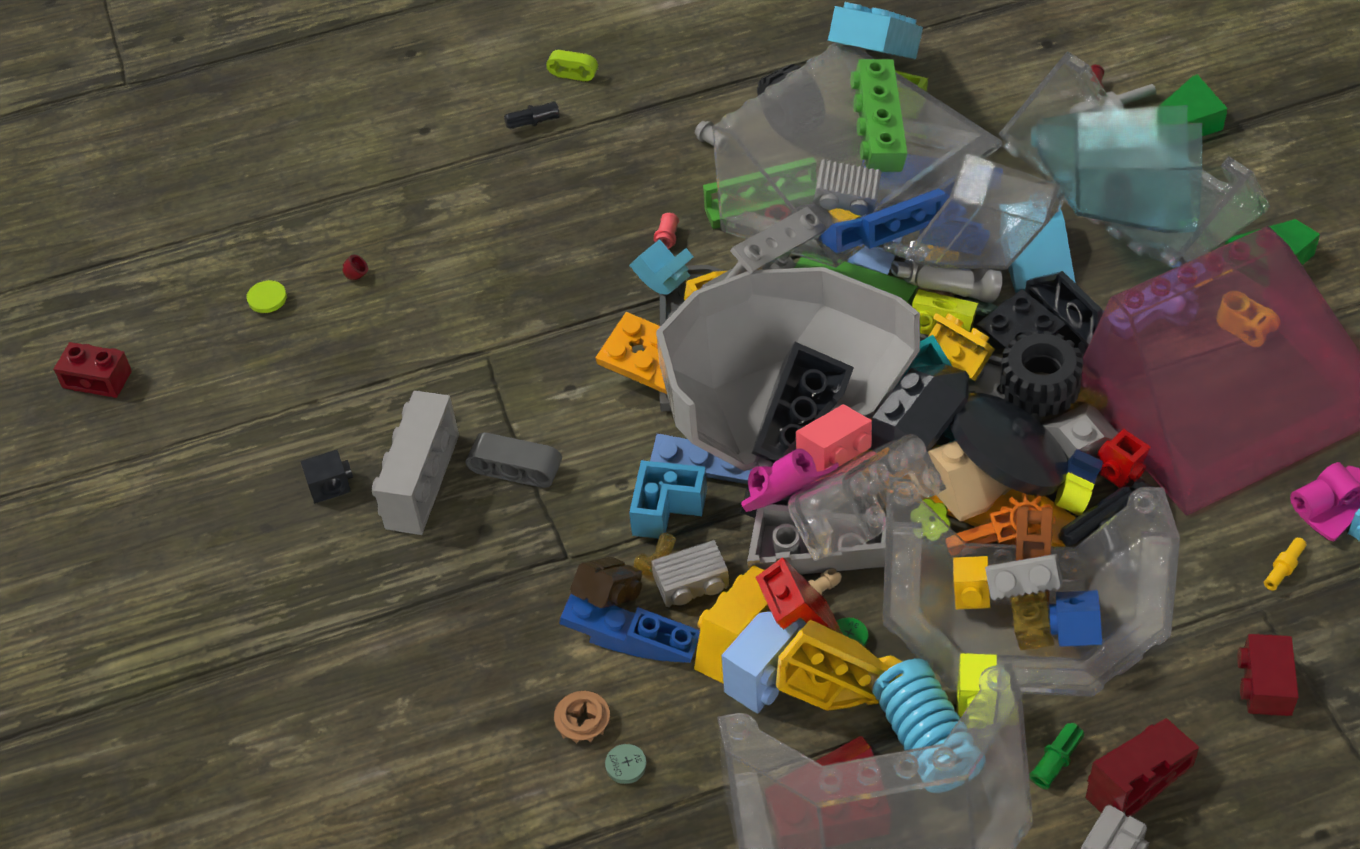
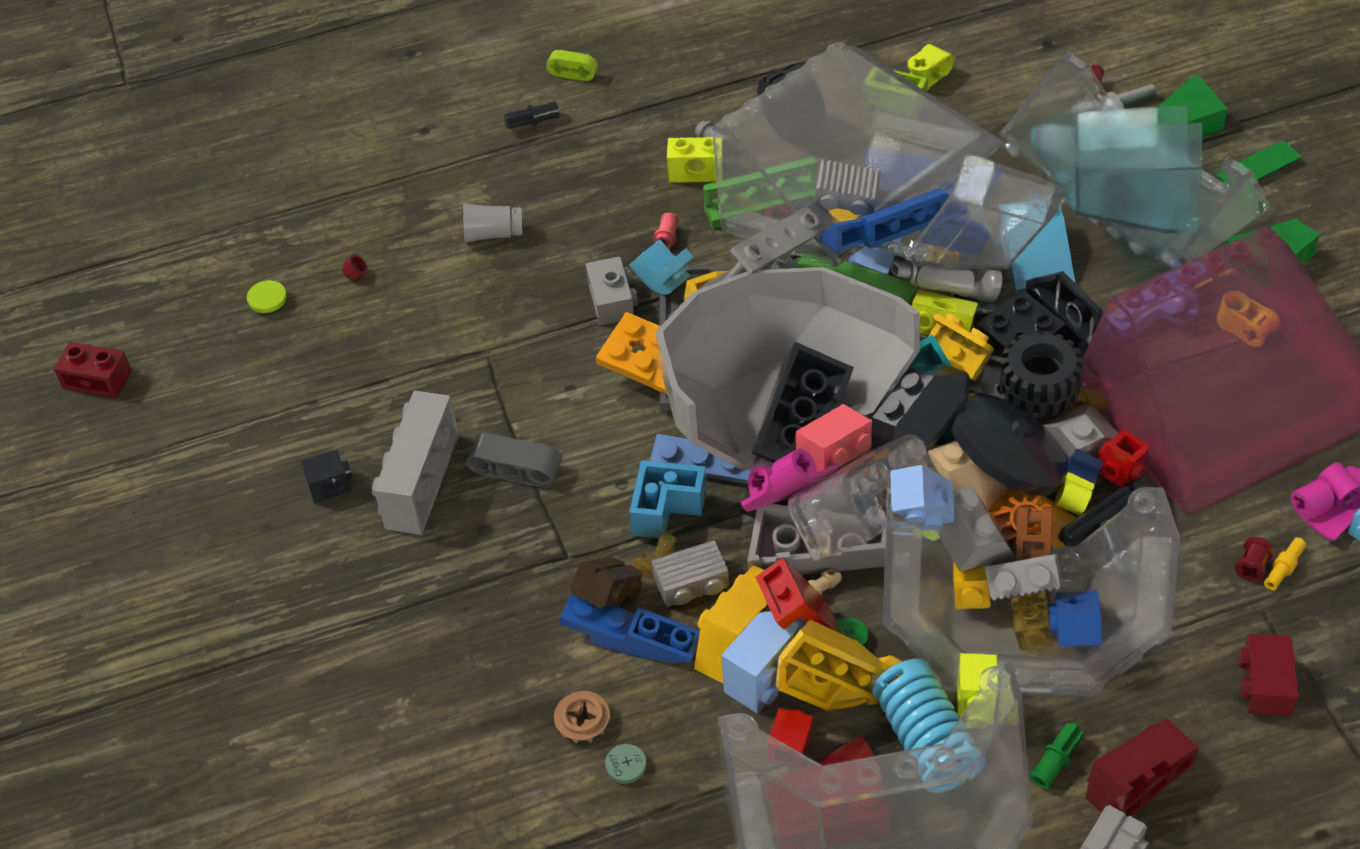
(491, 222): none -> light grey plant
(610, 289): none -> light grey brick
(691, 160): none -> neon yellow brick
(793, 729): none -> red brick
(875, 30): medium azure brick -> none
(879, 115): bright green brick -> none
(922, 496): none -> light blue brick
(931, 64): none -> neon yellow piece
(974, 535): none -> light grey slope
(1254, 559): none -> dark red bush
(1267, 160): none -> green piece

